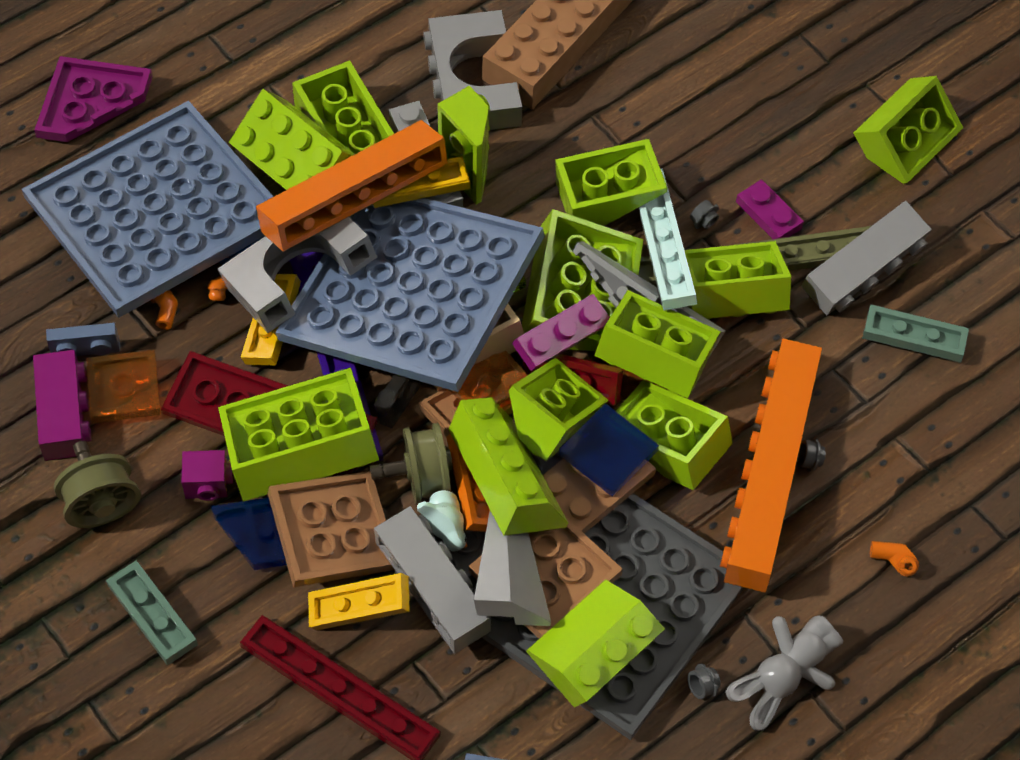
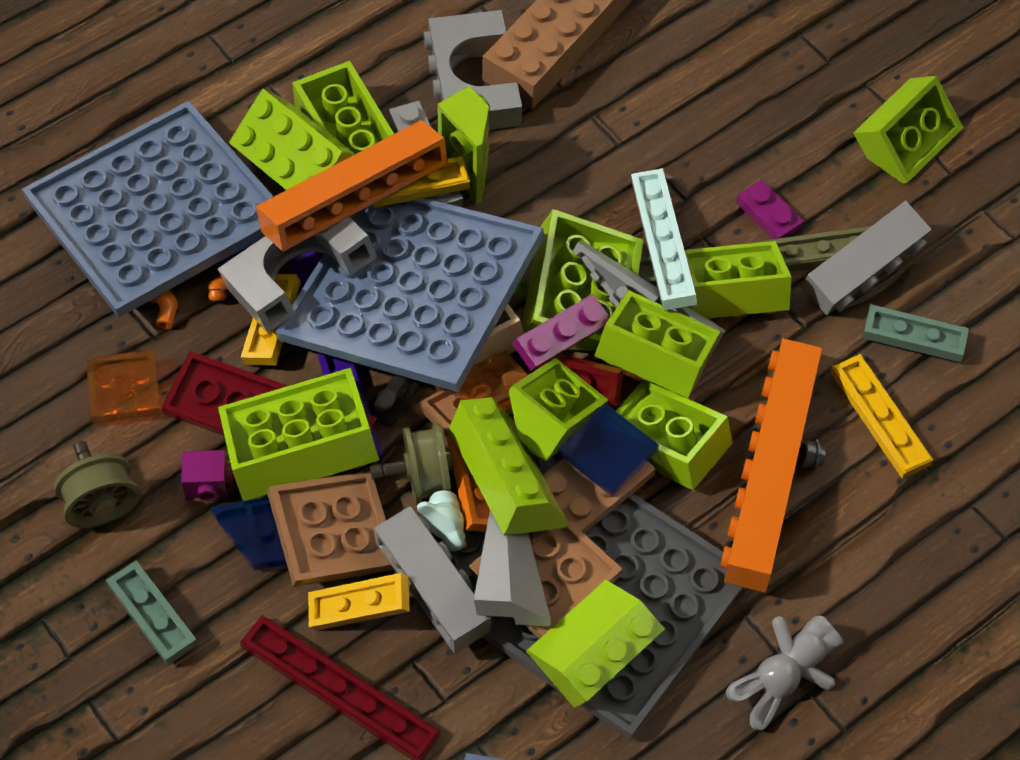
(60, 403): magenta brick -> none
(85, 340): sand blue plate -> none
(88, 95): magenta plate -> none
(609, 181): lime slope -> none
(704, 682): dark grey plate -> none
(705, 215): dark grey plate -> none
(881, 416): none -> yellow tile
(897, 554): orange arm -> none

